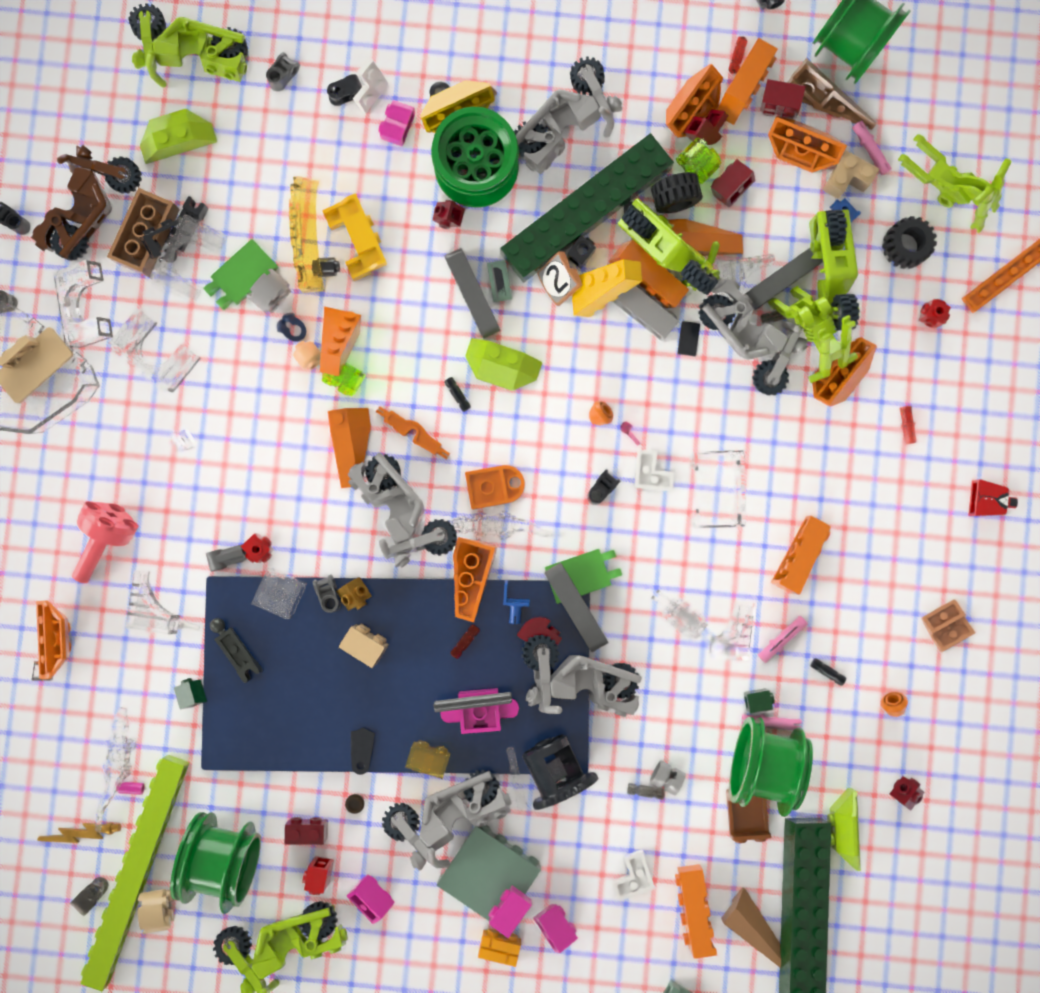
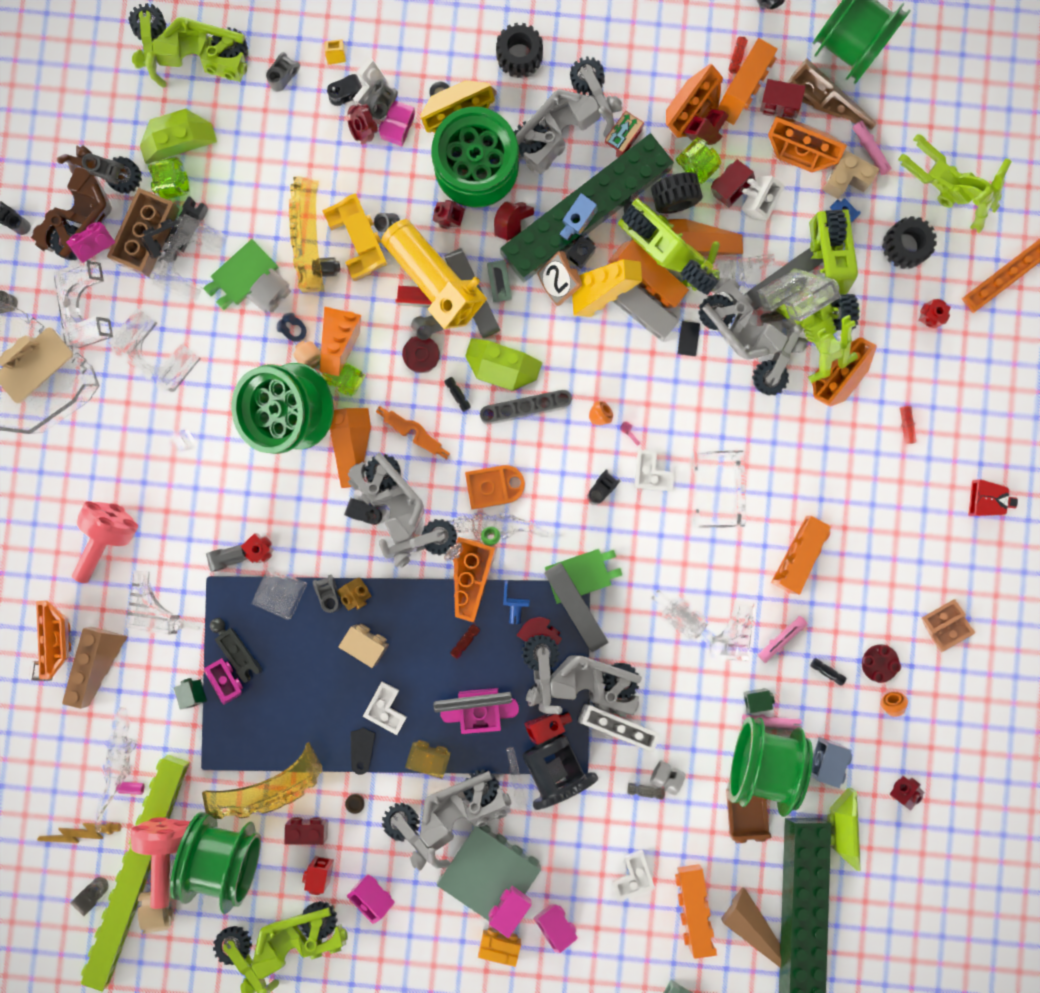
(90, 241): none -> dark pink brick
(91, 663): none -> medium nougat wedge
(105, 169): none -> dark grey piece
(160, 839): none -> coral piece
(168, 178): none -> clear neon green brick
(222, 681): none -> dark pink brick
(268, 794): none -> clear yellow windscreen
(282, 408): none -> green wheel
(335, 51): none -> yellow slope
(360, 511): none -> black piece
(361, 123): none -> dark red plate
(380, 711): none -> white plate
(381, 98): none -> dark grey piece
(411, 296): none -> red panel
(421, 355): none -> dark red tile
(430, 326): none -> dark grey piece
(452, 299): none -> yellow piece
(453, 552): none -> clear plant
(486, 532): none -> bright green plate
(508, 219): none -> dark red brick
(515, 405): none -> dark grey beam
(519, 35): none -> black tyre
(539, 729): none -> red torso
(582, 209): none -> medium blue torso
(618, 728): none -> white brick
(624, 133): none -> panel
(762, 197): none -> white brick
(800, 292): none -> clear arch
(830, 762): none -> sand blue brick
(880, 663): none -> dark red dish

